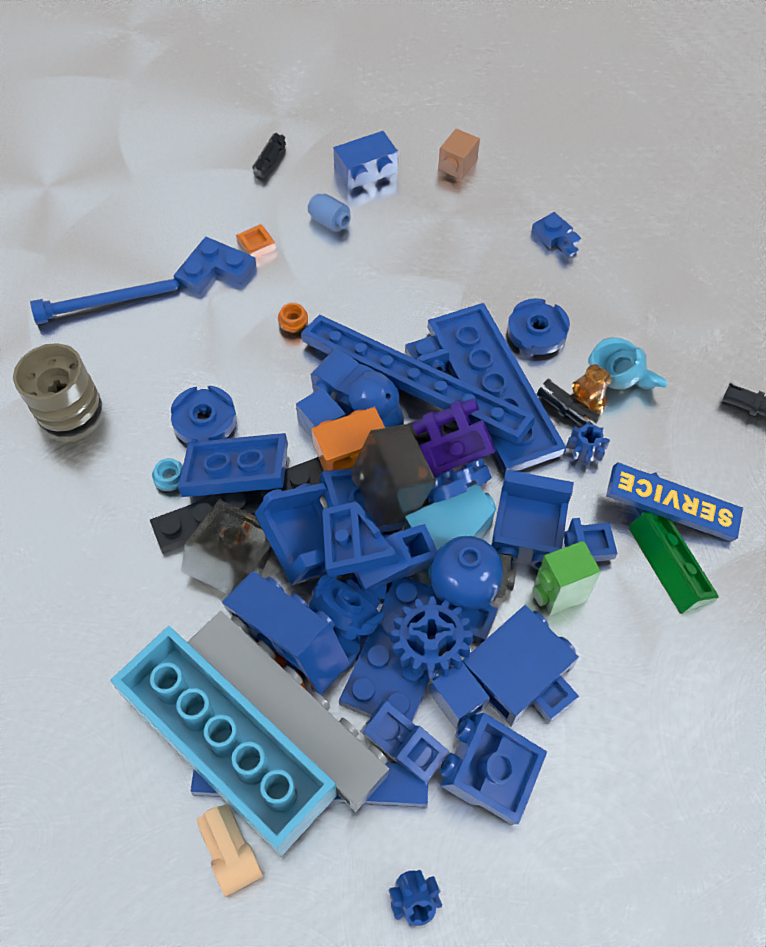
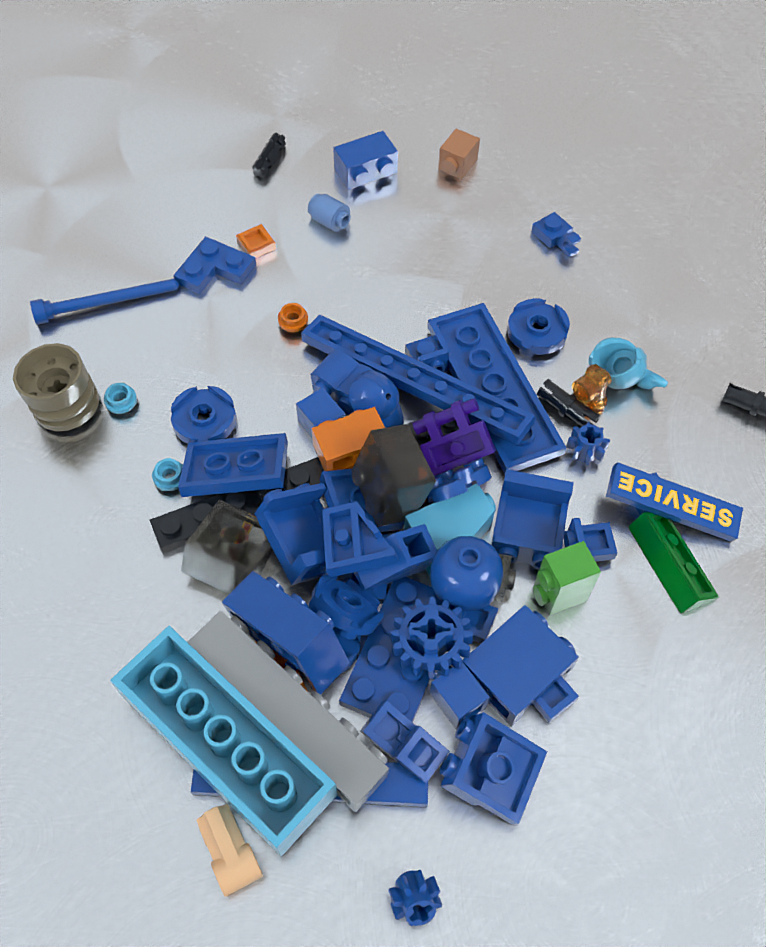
(116, 392): none -> medium azure plate

